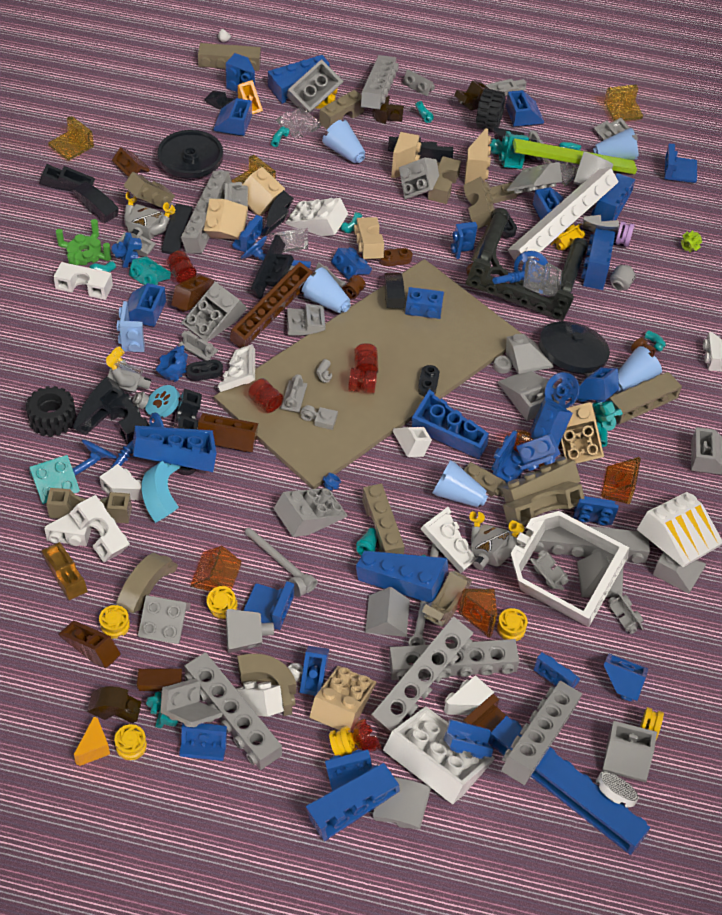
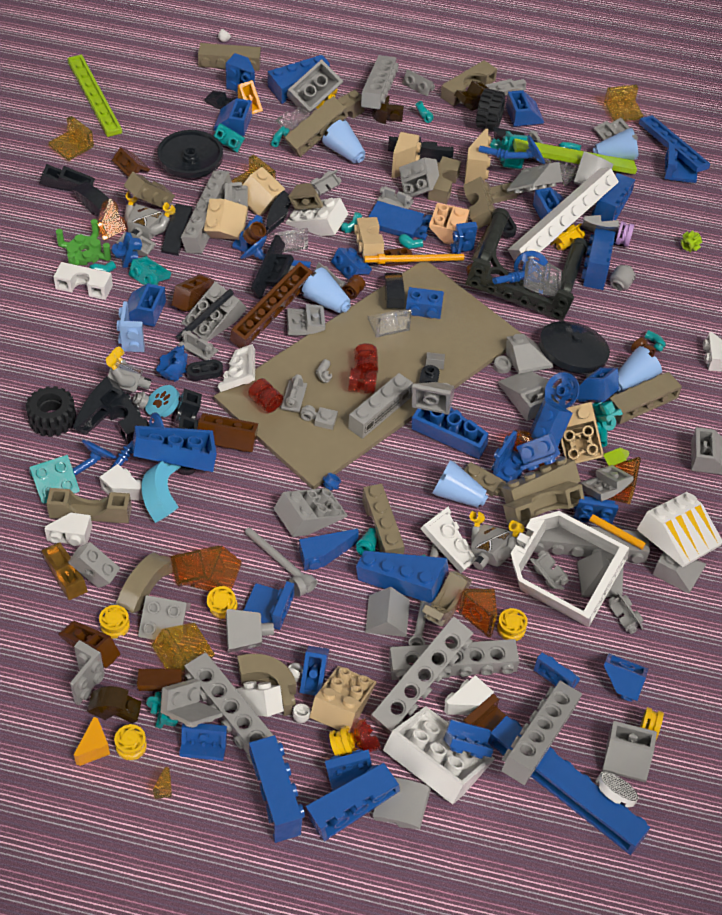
(90, 672): none -> light grey bracket
(93, 514): white arch -> none
(94, 95): none -> lime tile
(94, 565): none -> light grey brick
(109, 220): none -> clear orange slope
(163, 785): none -> clear yellow slope
(180, 645): none -> clear yellow bracket
(181, 266): clear red wheel -> none
(194, 565): none -> clear orange slope
(203, 316): none -> black bar
(229, 137): none -> teal hips
(254, 232): none -> reddish brown wheel
(277, 788): none -> blue wedge
(301, 713): none -> white hinge
(305, 197): none -> dark tan slope
(315, 126): none -> dark tan brick
(323, 549): none -> blue slope
(328, 179): none -> light grey hinge
(380, 405): none -> light grey brick
(382, 258): none -> light orange bar
(390, 322): none -> clear slope
(400, 199): none -> light grey hinge
(401, 220): none -> blue tile
(409, 243): none -> teal arm
(413, 440): white slope -> none
(433, 396): none -> light grey slope
(435, 359): none -> light grey slope
(445, 220): none -> light nougat slope
(481, 72): none -> dark tan arch
(533, 151): none -> blue dish
(607, 483): none -> light grey slope
(616, 456): none -> lime slope
(617, 531): none -> light orange bar
(666, 136): none -> blue plate

